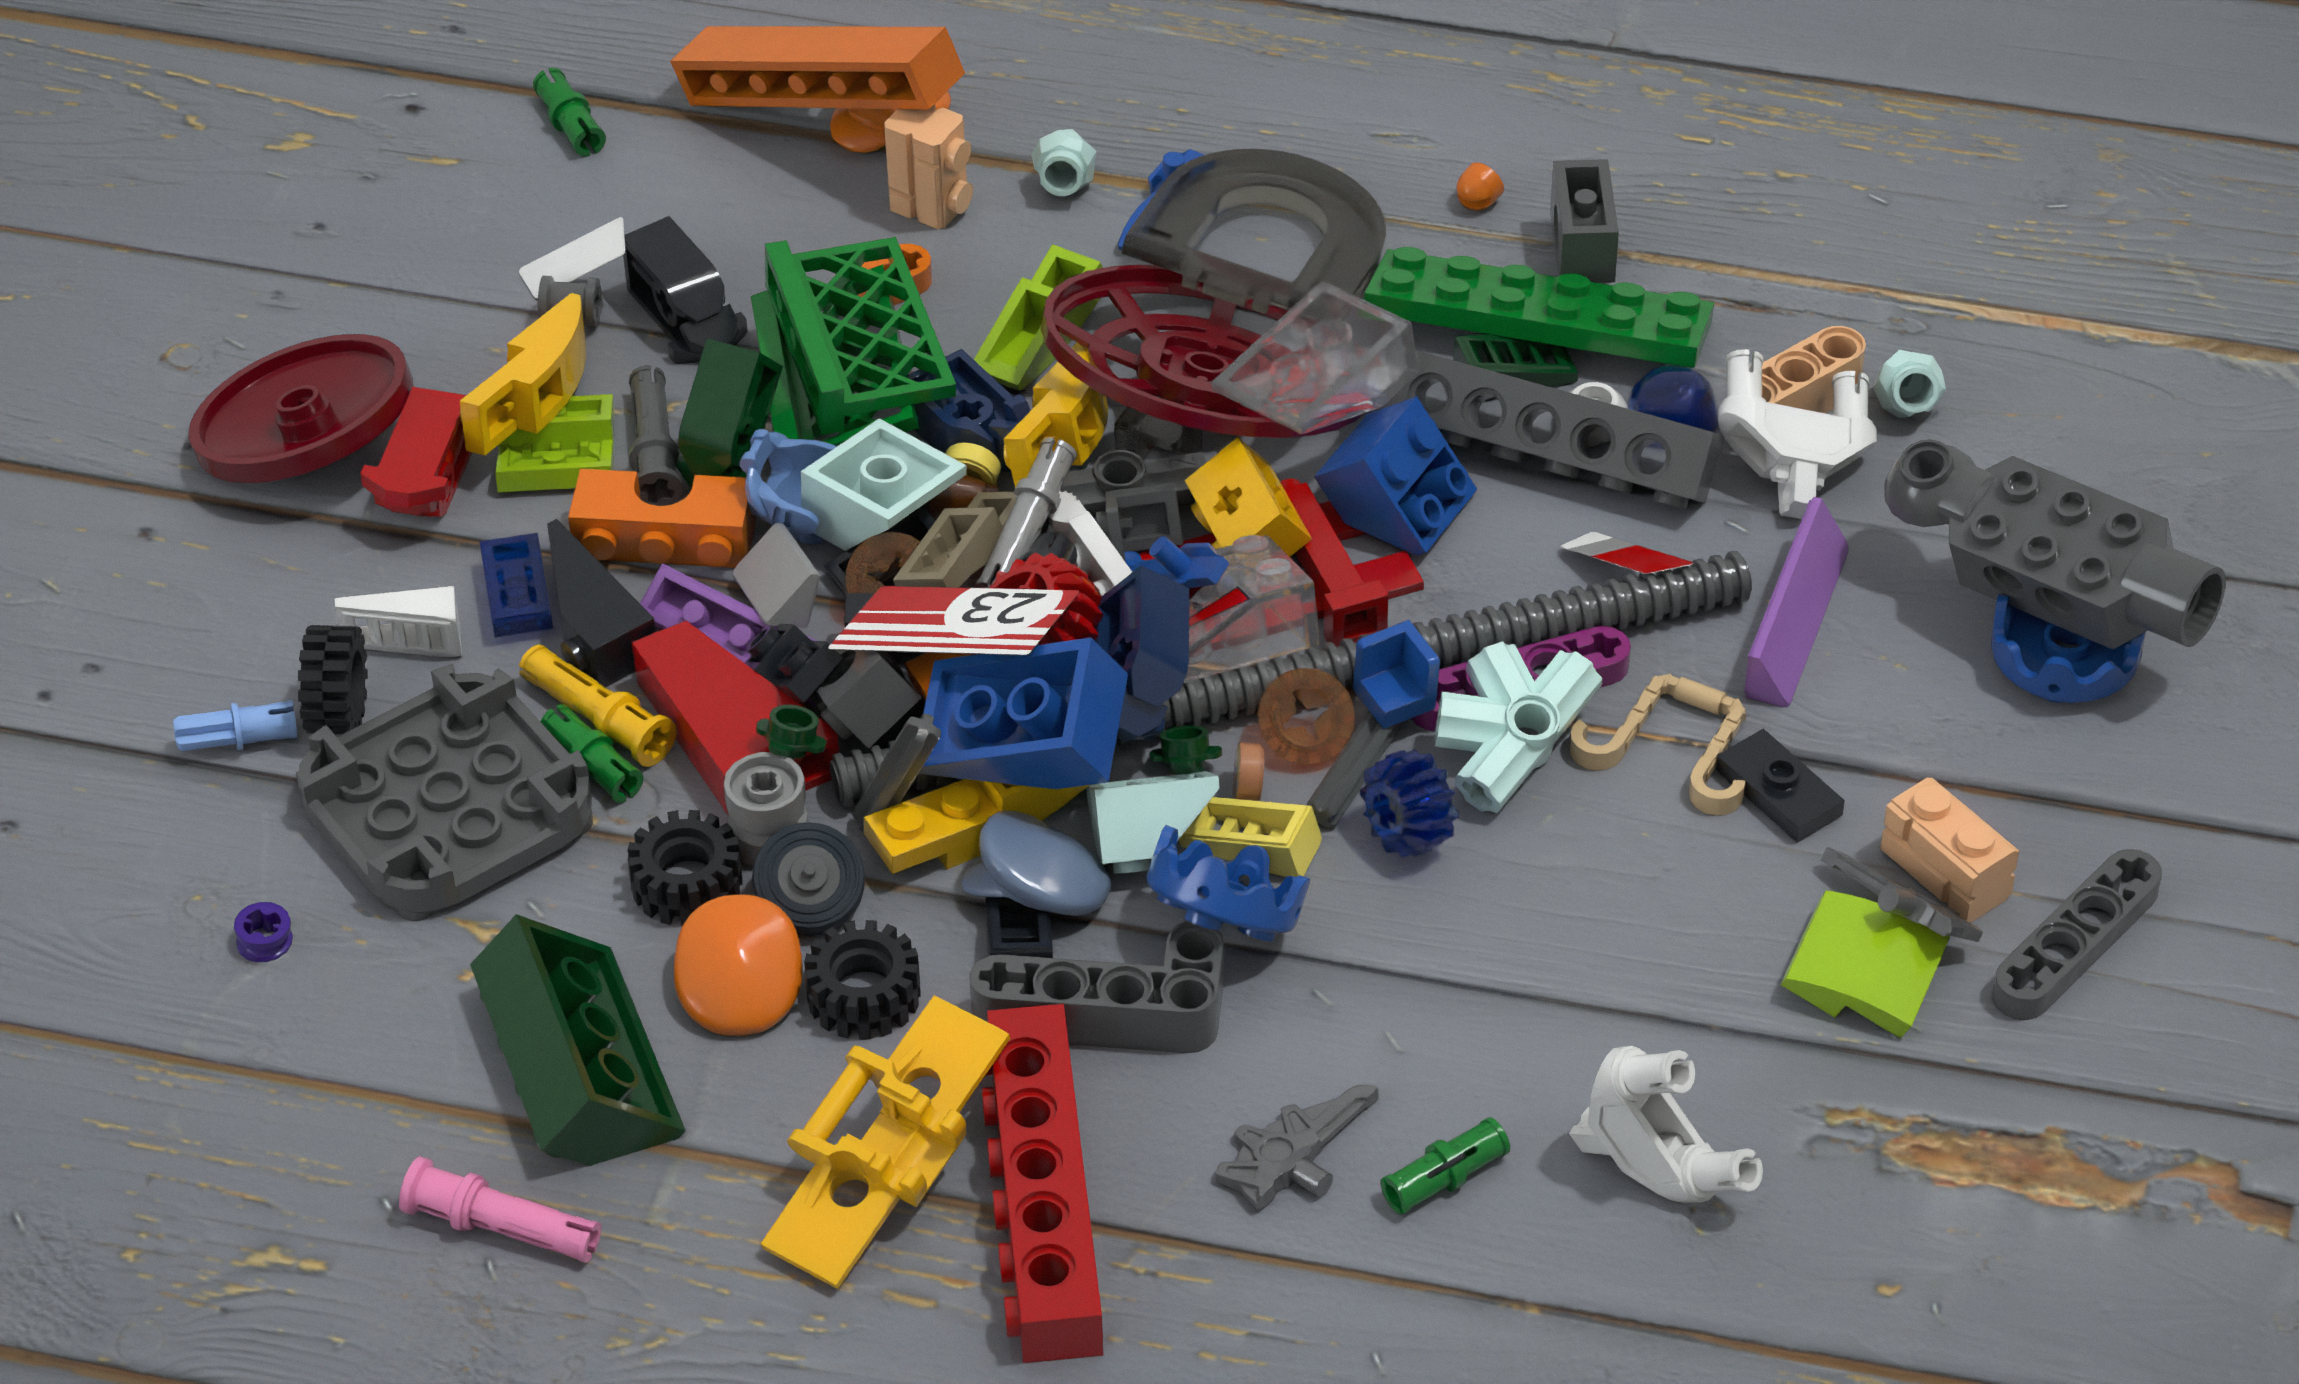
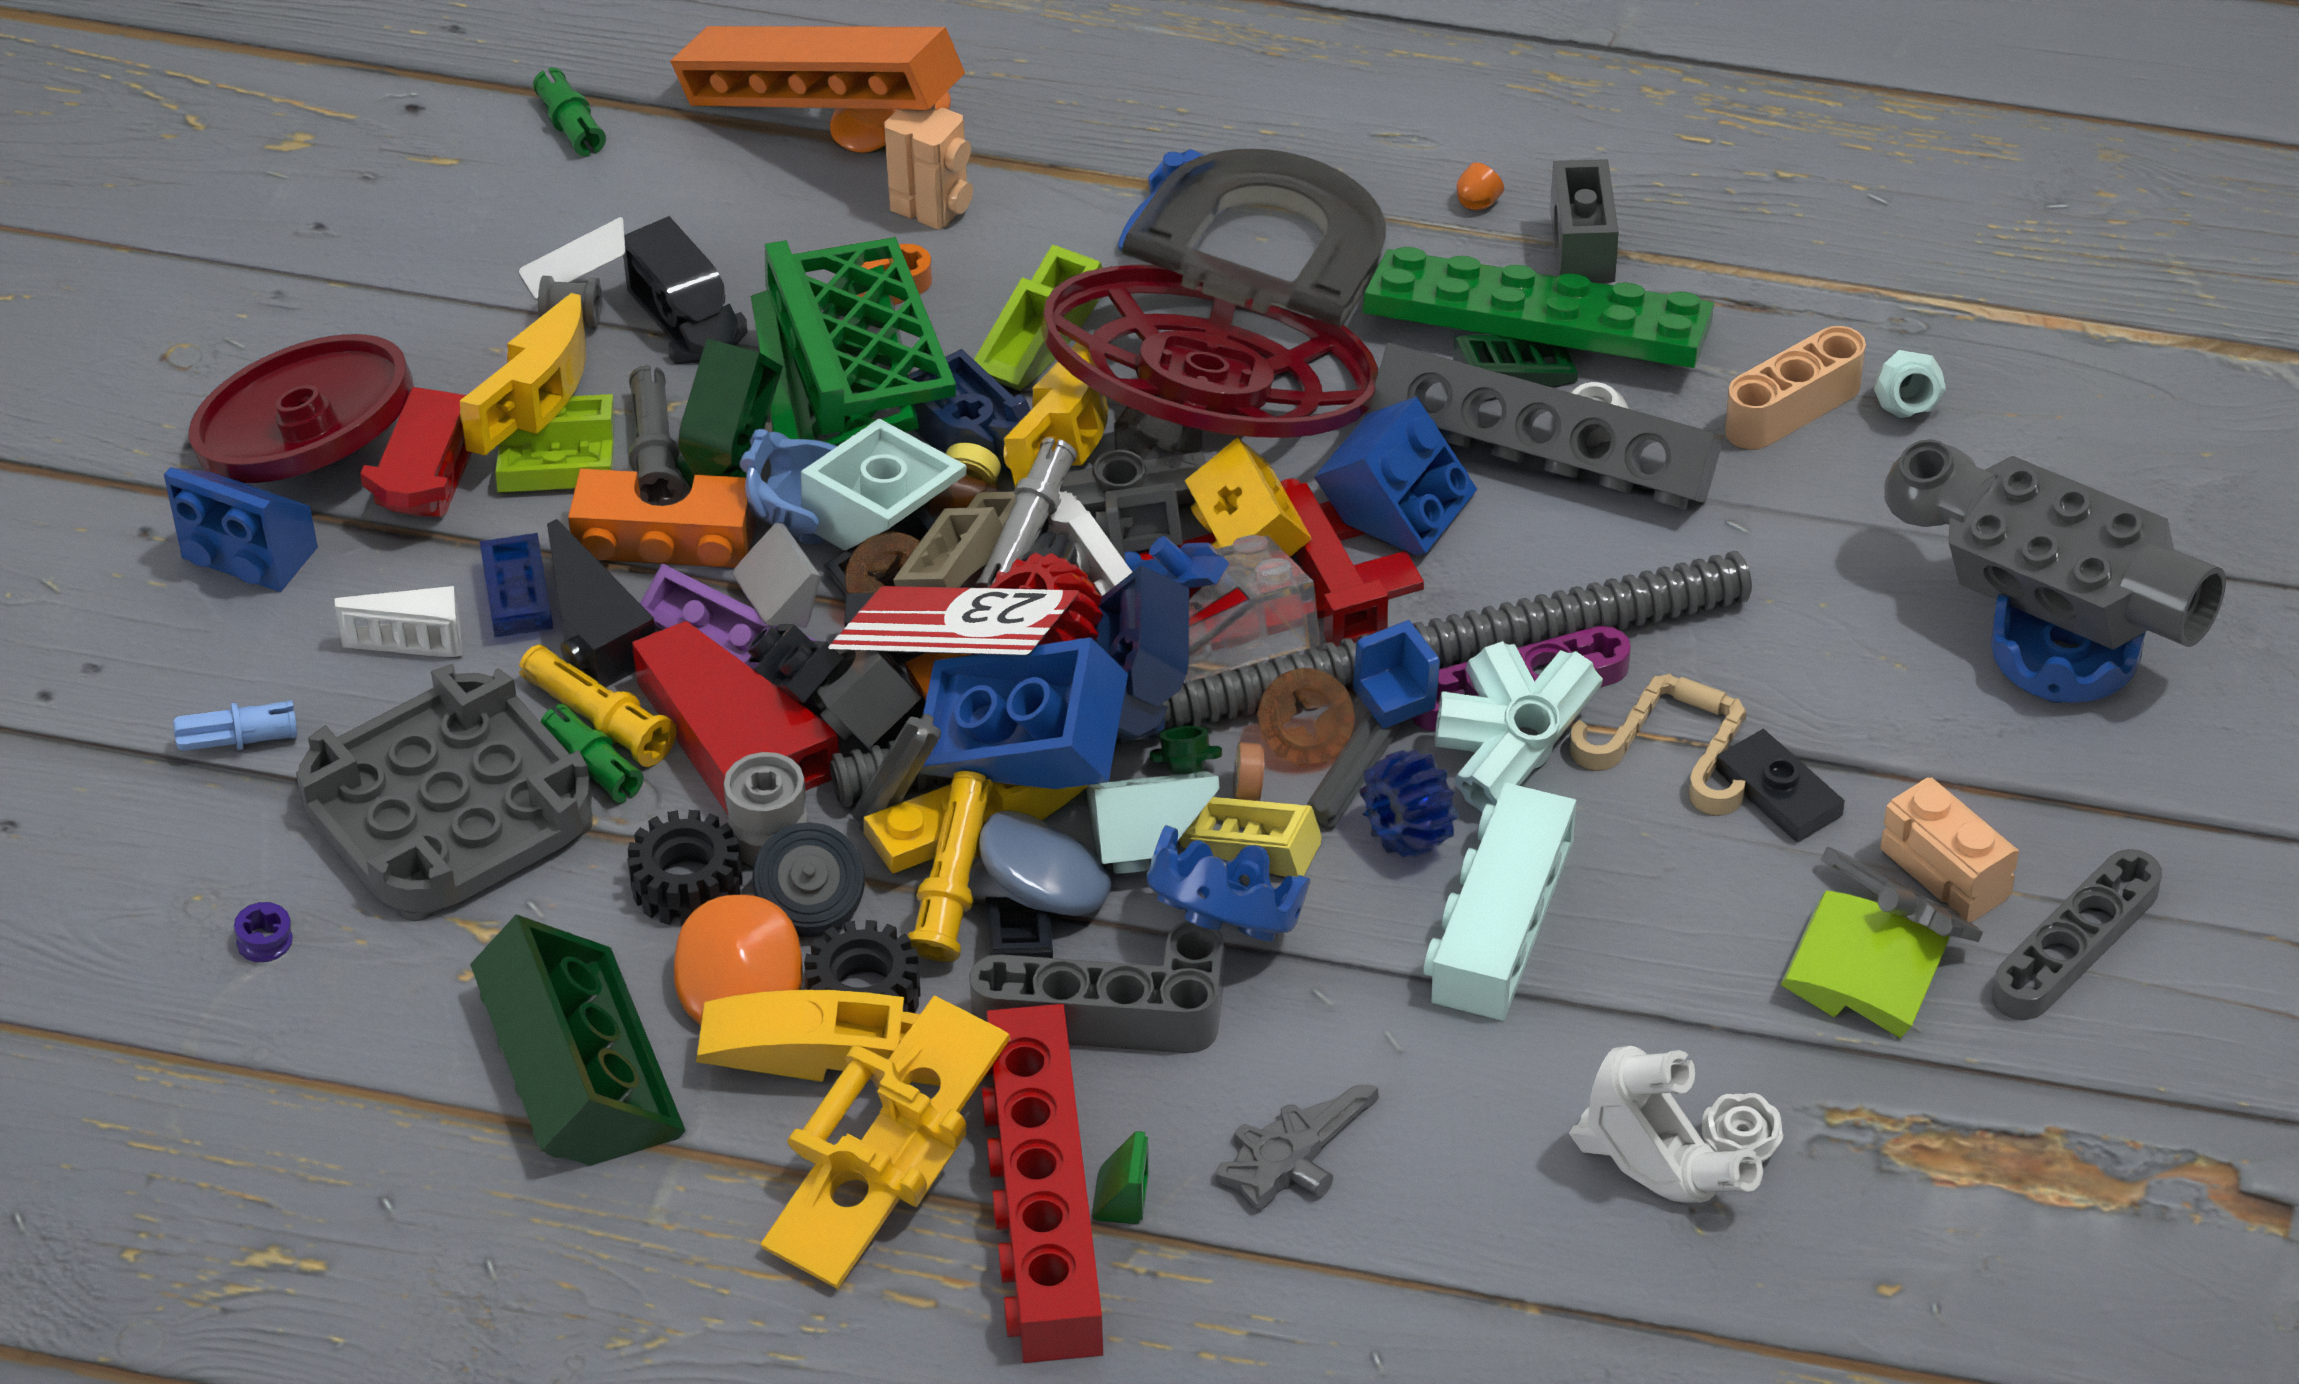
(239, 527): none -> blue slope
(332, 678): black tyre -> none
(472, 1204): bright pink pin -> none
(791, 731): dark green plate -> none
(801, 1031): none -> yellow slope
(946, 891): none -> yellow pin
(1064, 162): light aqua rock -> none
(1123, 1182): none -> green slope
(1323, 362): clear slope -> none
(1411, 1183): green pin -> none
(1501, 901): none -> light aqua brick
(1624, 553): sticker -> none
(1677, 396): clear blue hair -> none
(1743, 1112): none -> white plate
(1792, 443): white connector -> none
(1796, 608): medium lavender slope -> none

